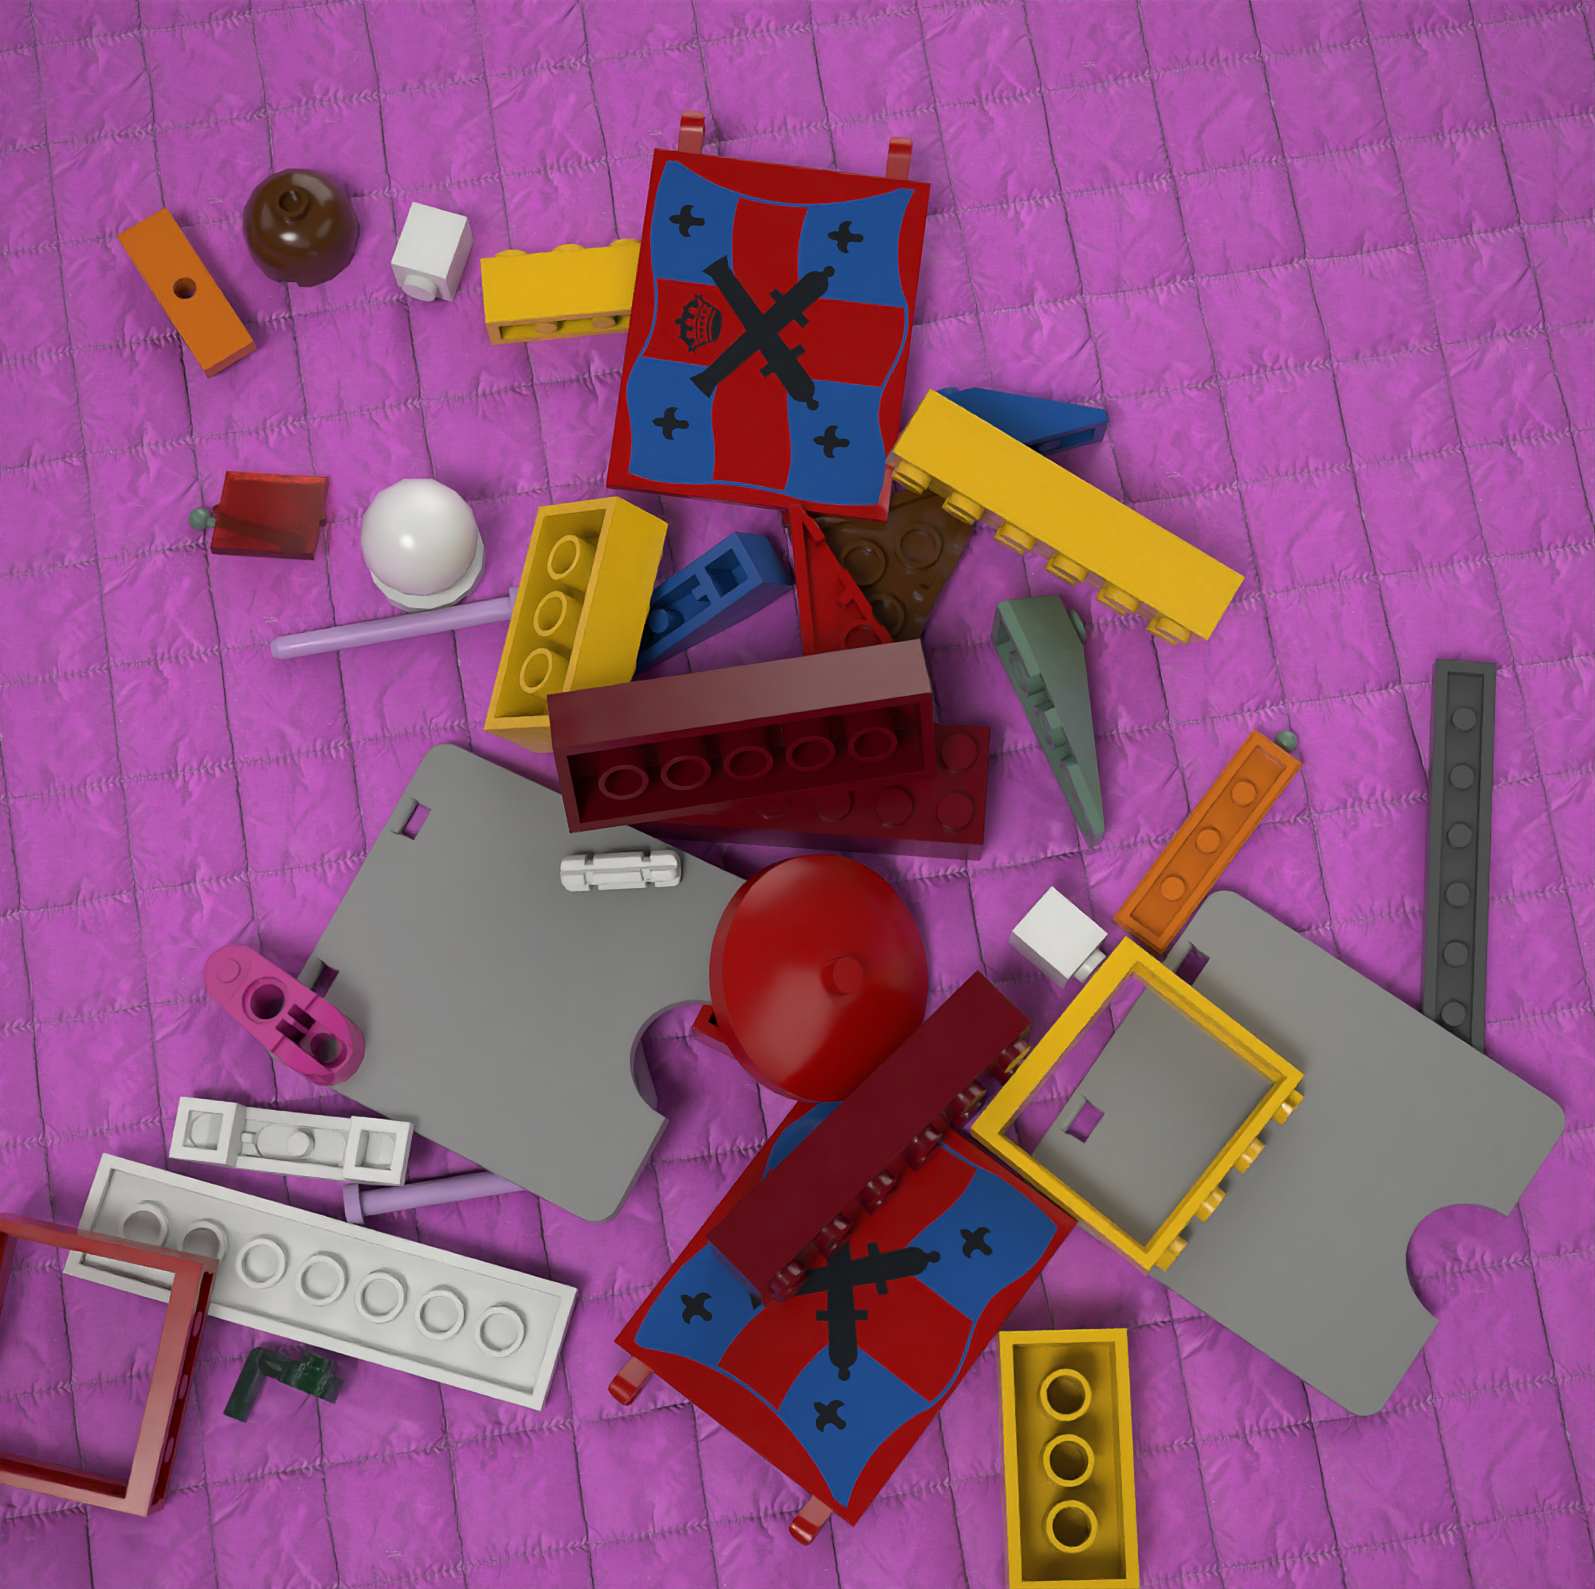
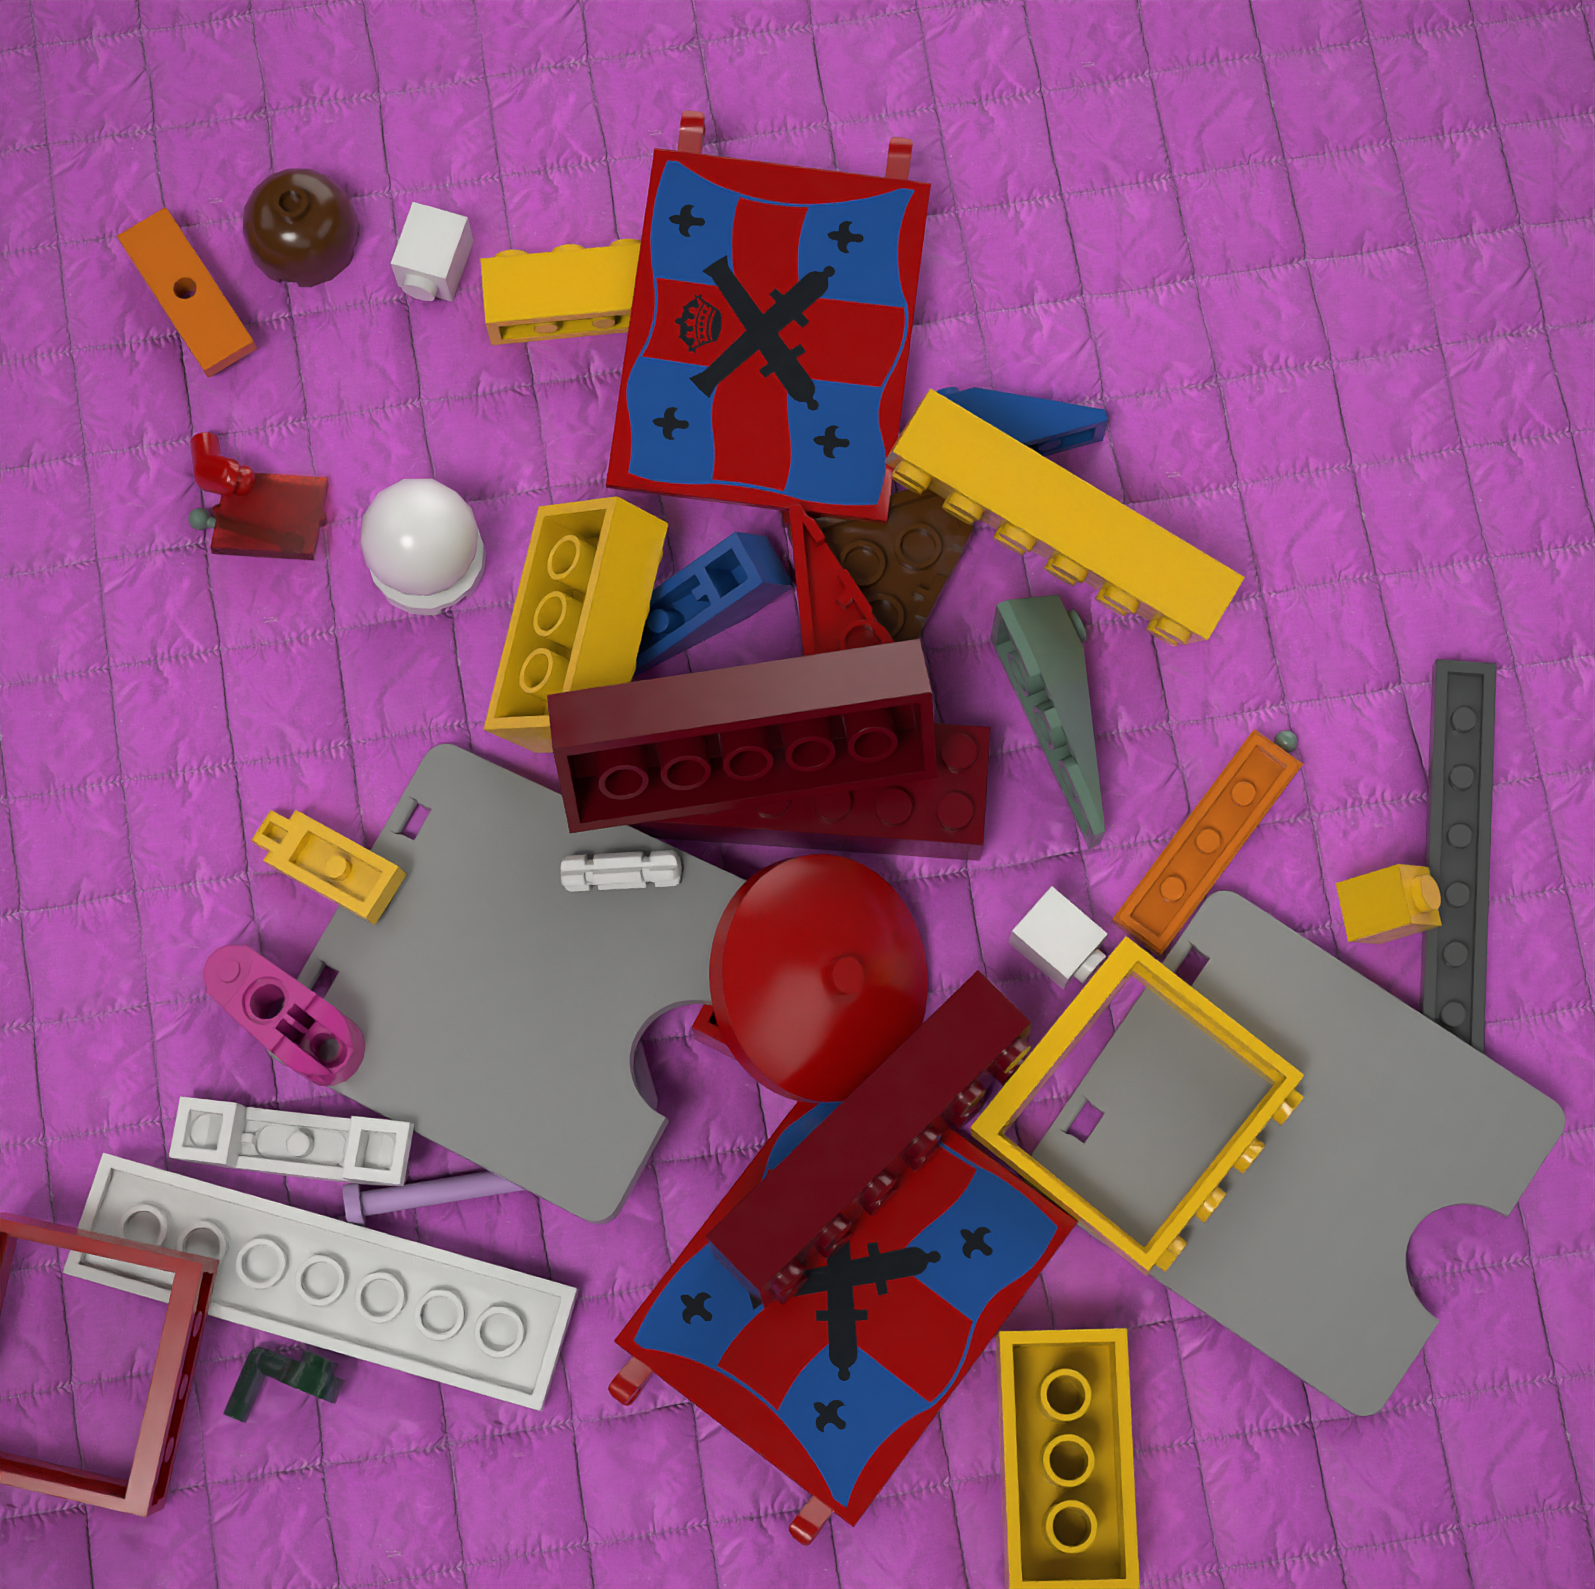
(216, 472): none -> red arm
(329, 864): none -> yellow hinge
(394, 628): lavender bar -> none
(1389, 904): none -> yellow brick

